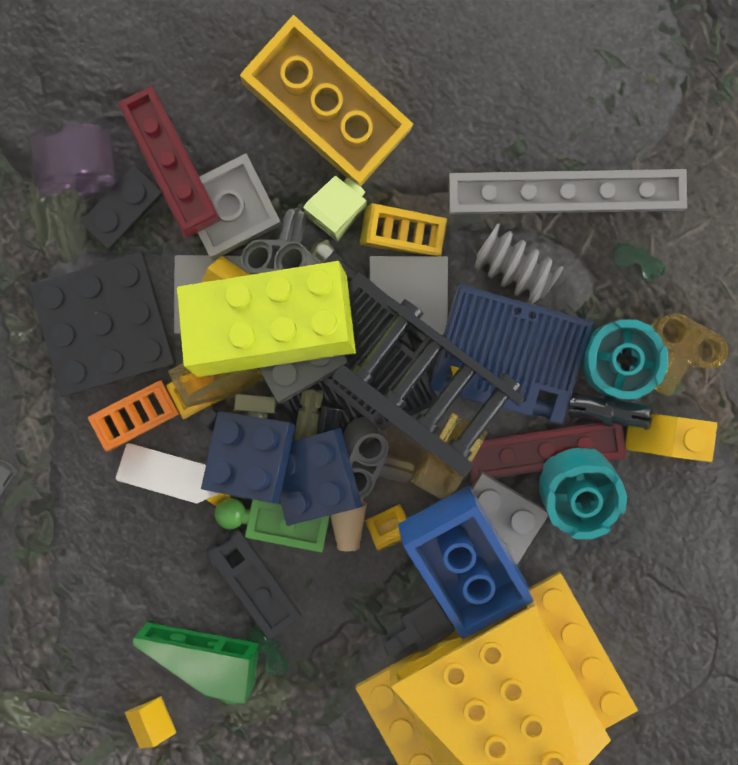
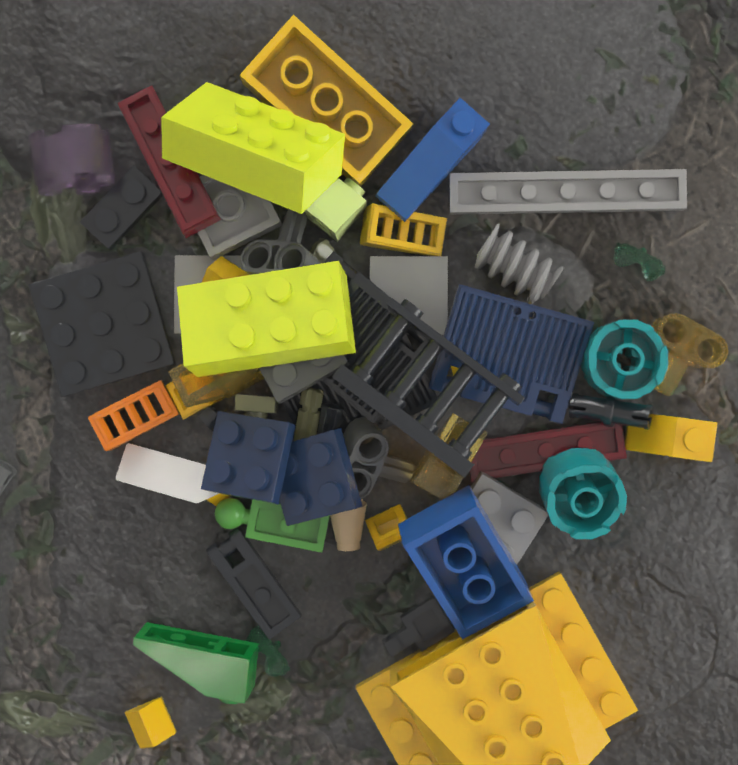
(253, 146): none -> neon yellow brick
(433, 159): none -> blue slope

